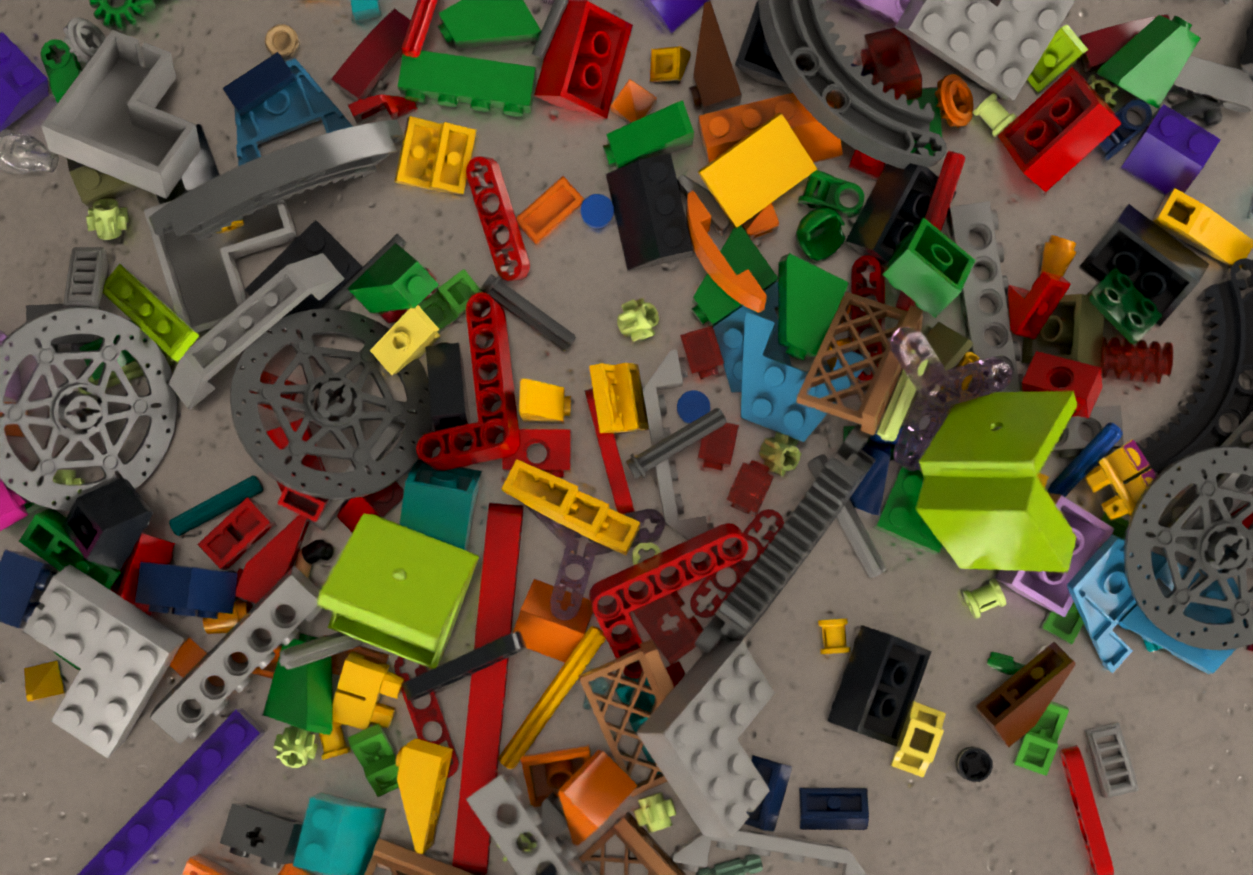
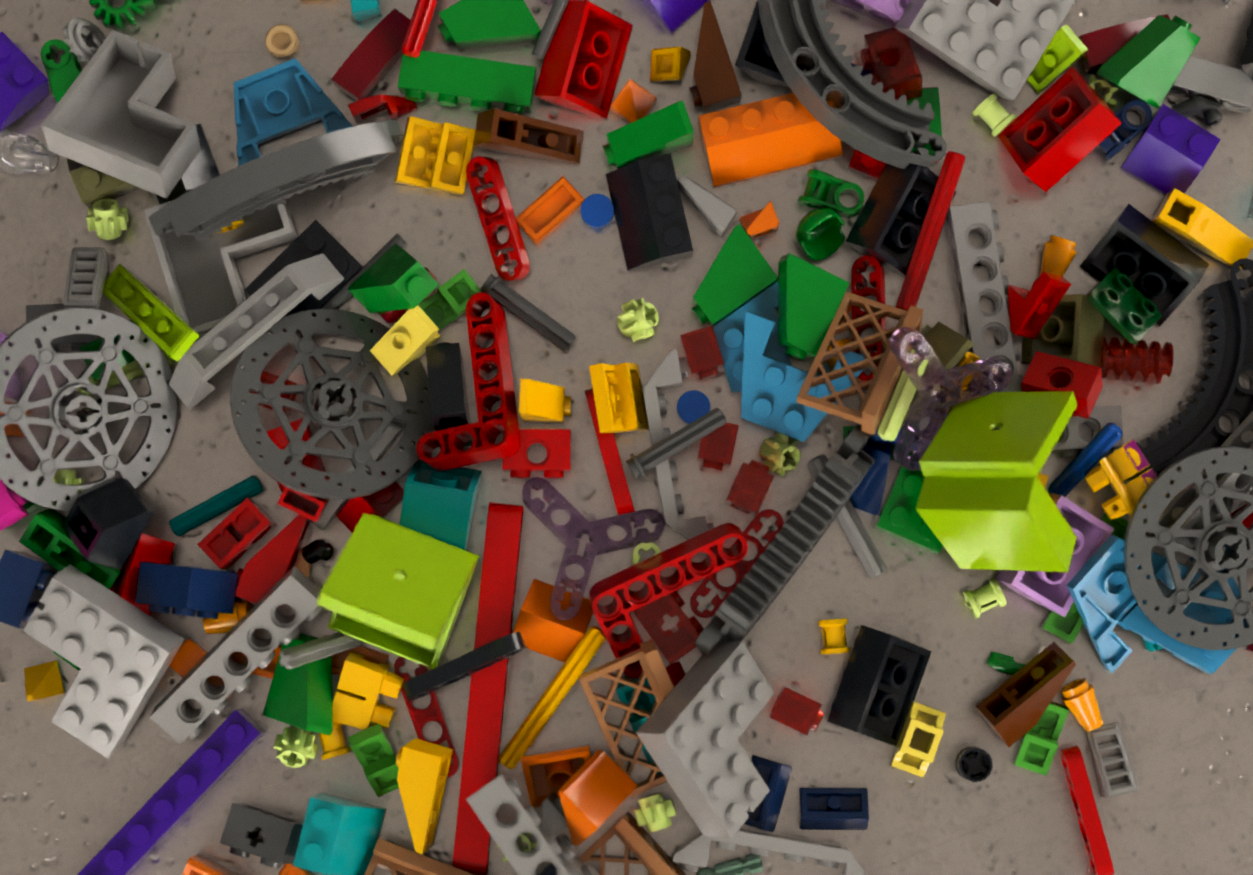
(259, 83): dark blue slope -> none
(527, 137): none -> reddish brown slope
(570, 507): yellow slope -> none
(598, 686): clear light blue slope -> none
(740, 287): orange slope -> none
(757, 170): yellow tile -> none
(796, 711): none -> clear red brick
(929, 268): green brick -> none
(954, 92): orange gear -> none
(1082, 703): none -> light orange cone

